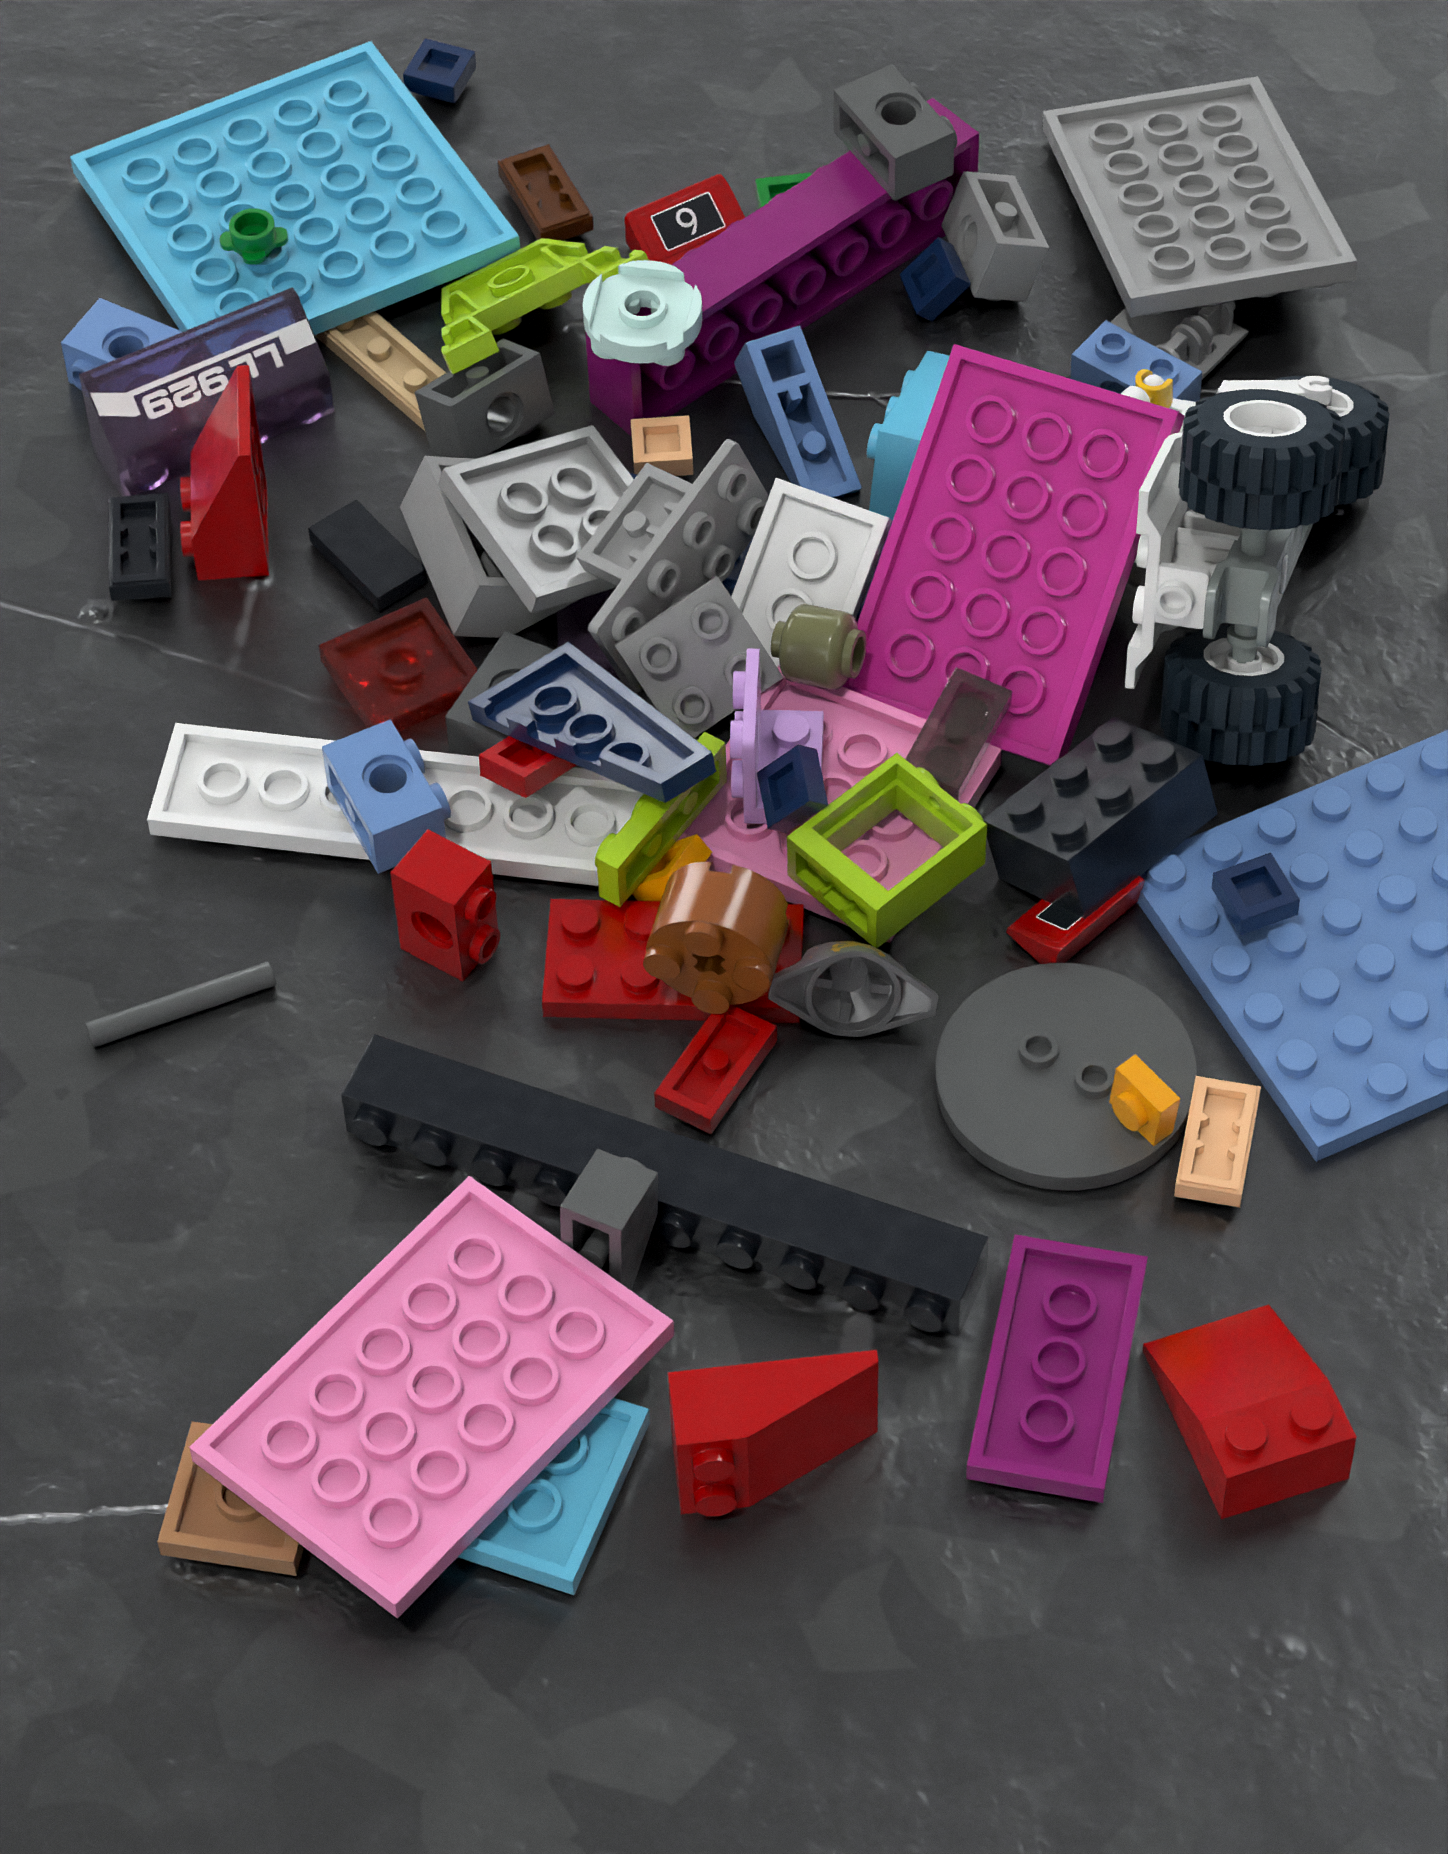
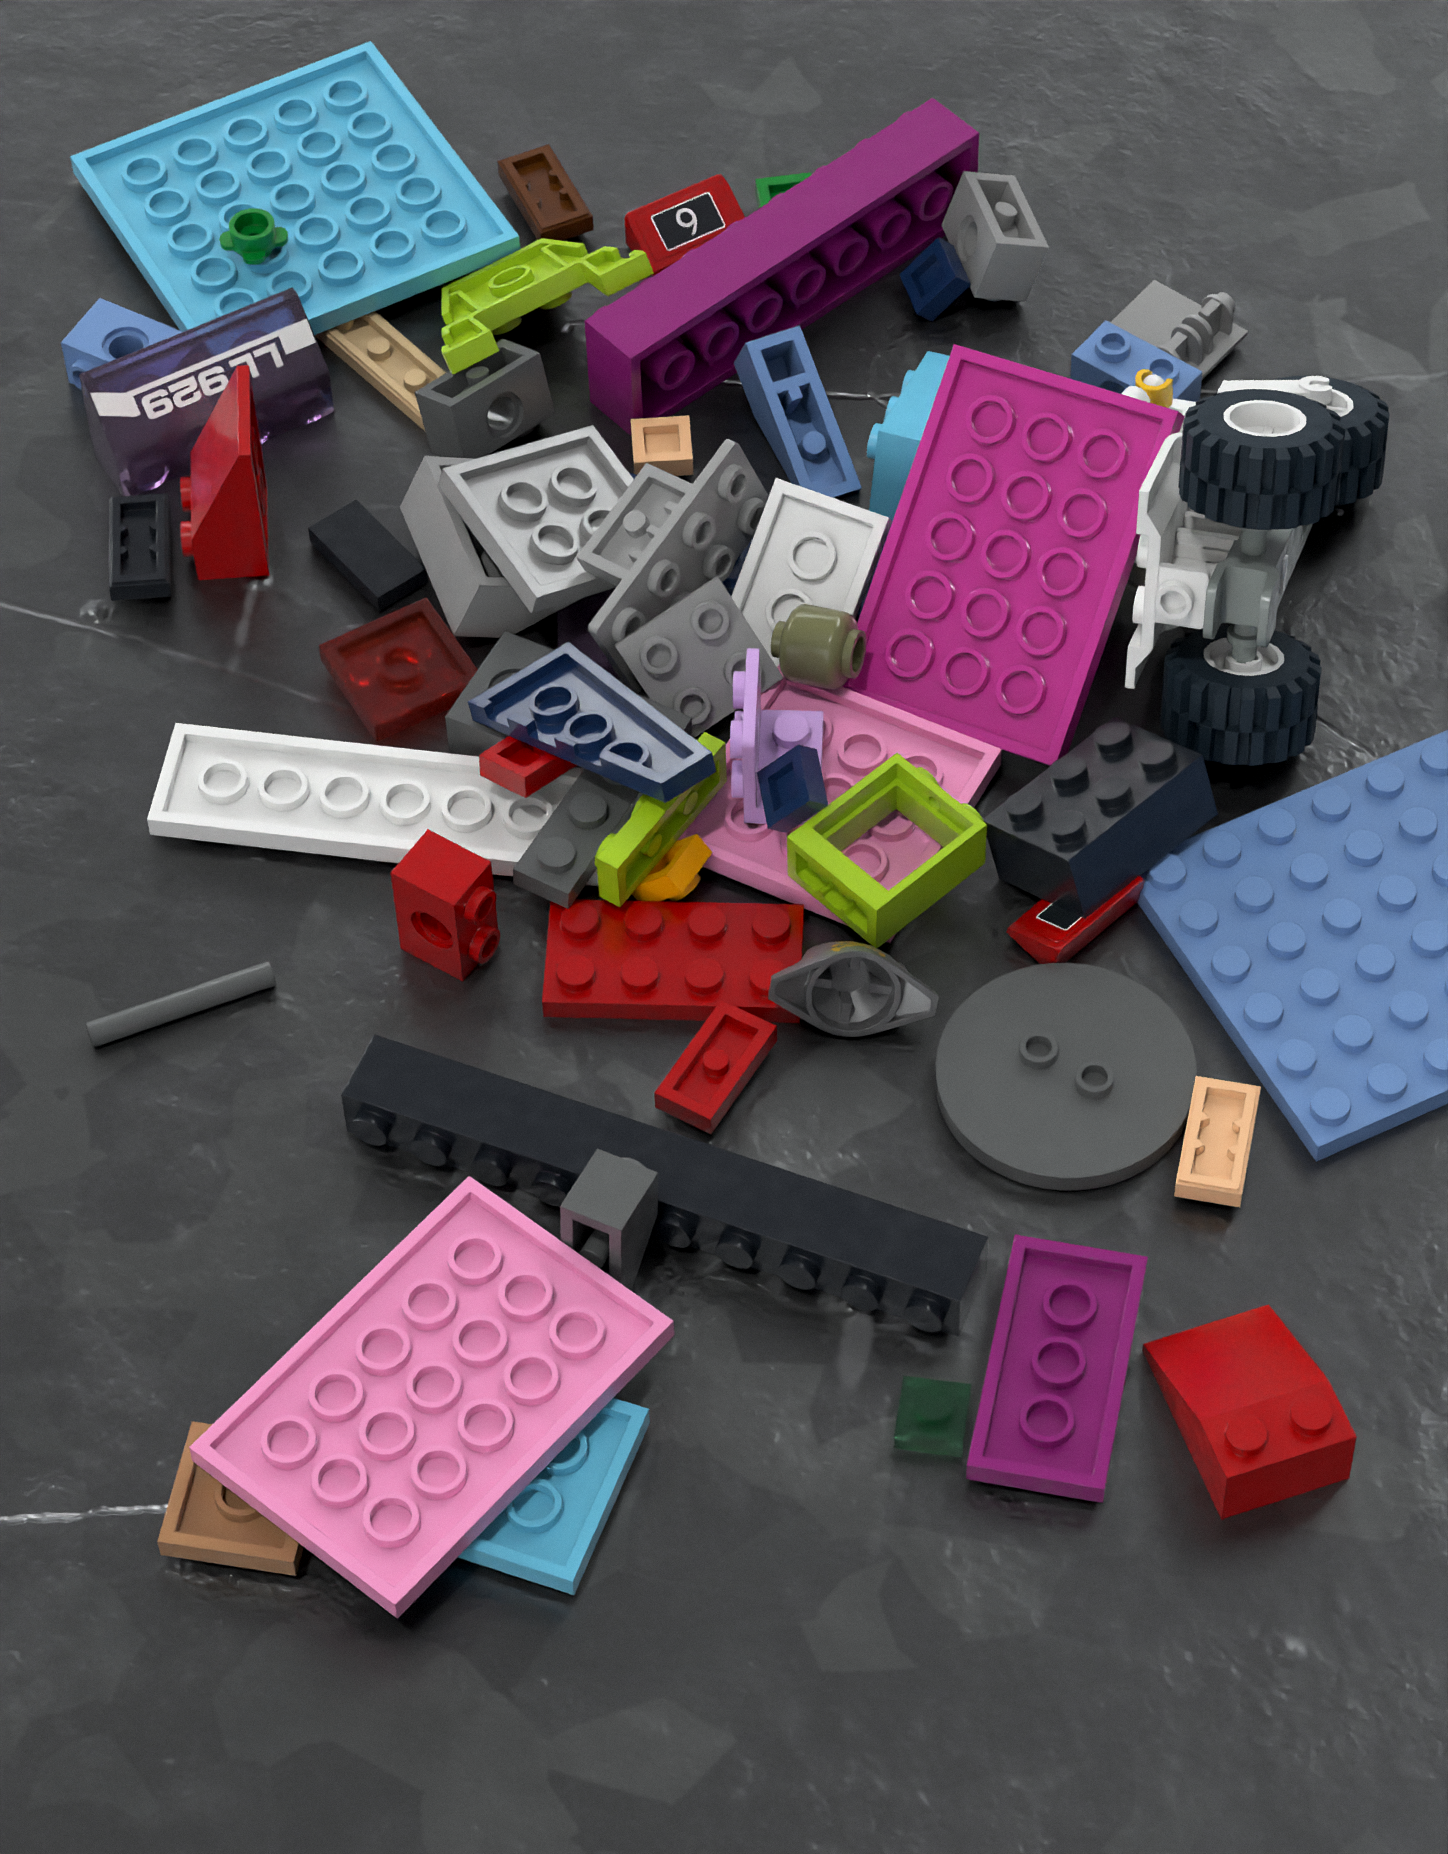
(384, 792): medium blue brick -> none
(439, 70): dark blue plate -> none
(566, 847): none -> dark grey plate
(642, 339): light aqua plate -> none
(717, 935): dark orange brick -> none
(766, 1425): red slope -> none
(894, 131): dark grey brick -> none
(932, 1416): none -> clear green plate
(960, 730): clear smoke plate -> none
(1143, 1100): light orange plate -> none
(1197, 197): light grey plate -> none
(1255, 893): dark blue plate -> none

